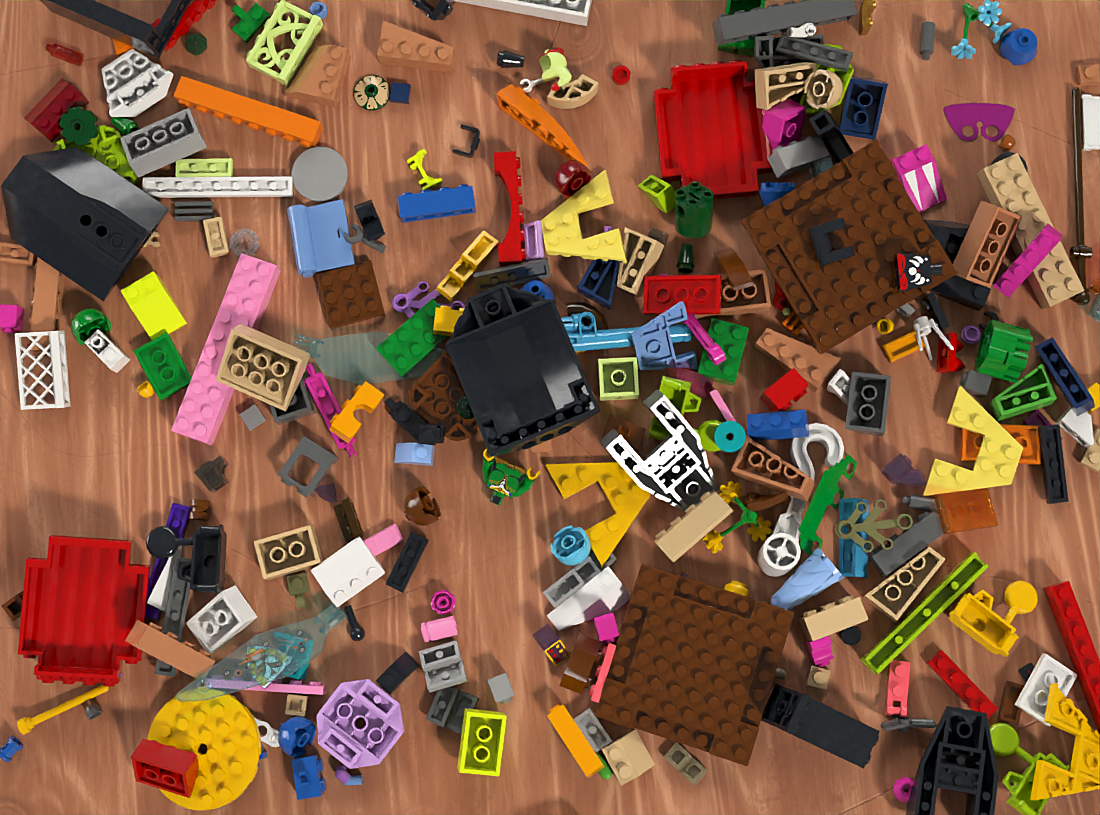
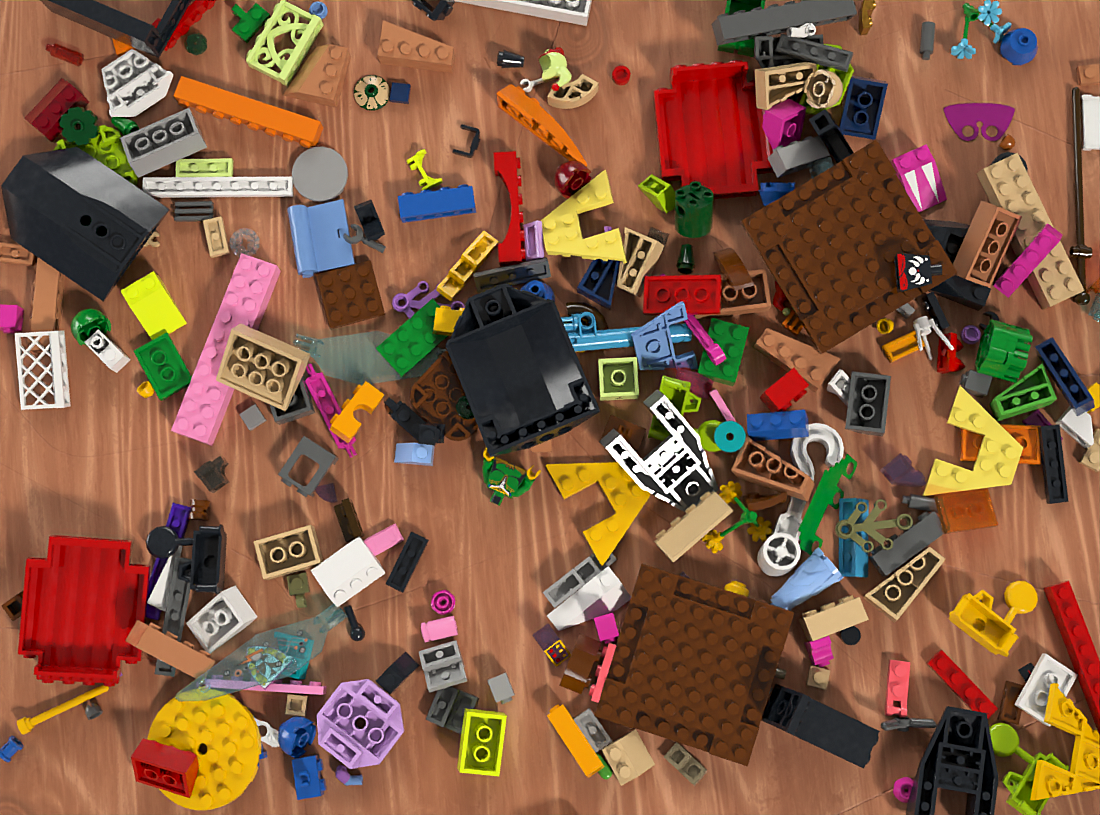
(420, 507): reddish brown cylinder -> none
(571, 545): medium azure cylinder -> none
(822, 244): black connector -> none
(924, 613): lime tile -> none

